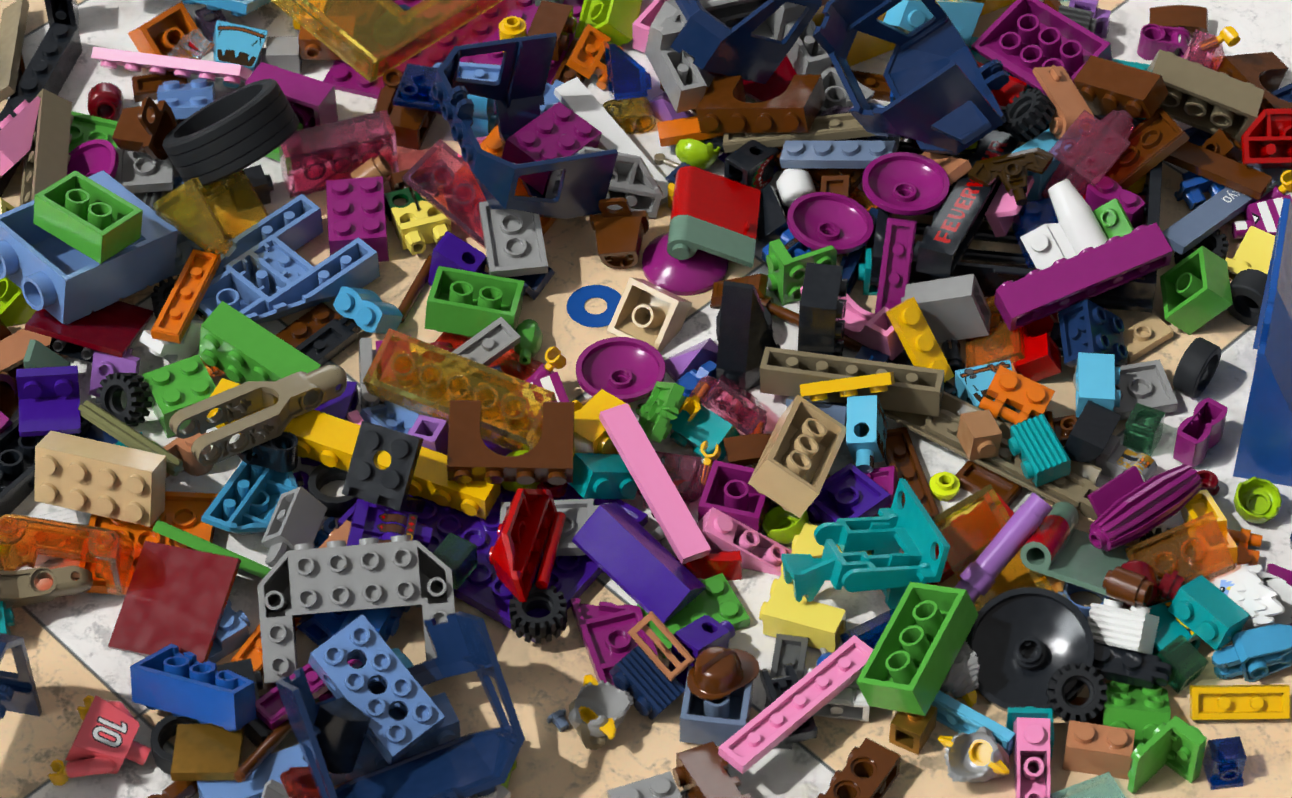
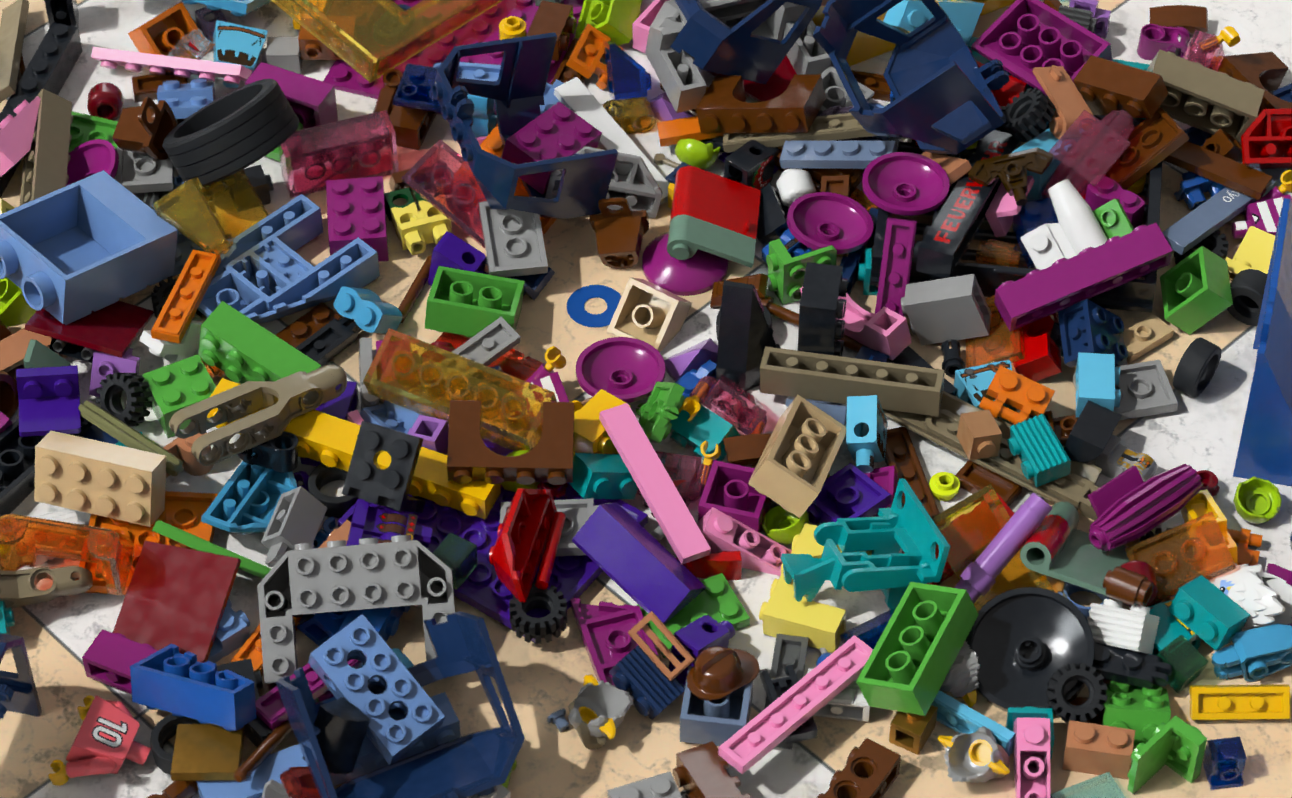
(87, 216): bright green brick -> none
(111, 657): none -> magenta brick
(374, 168): medium nougat brick -> none
(530, 340): bright green plant -> none
(847, 386): yellow plate -> none
(918, 337): yellow plate -> none
(998, 253): none -> clear orange brick
(1143, 429): clear green panel -> none
(1170, 585): dark red plate -> none
(1200, 432): magenta brick -> none

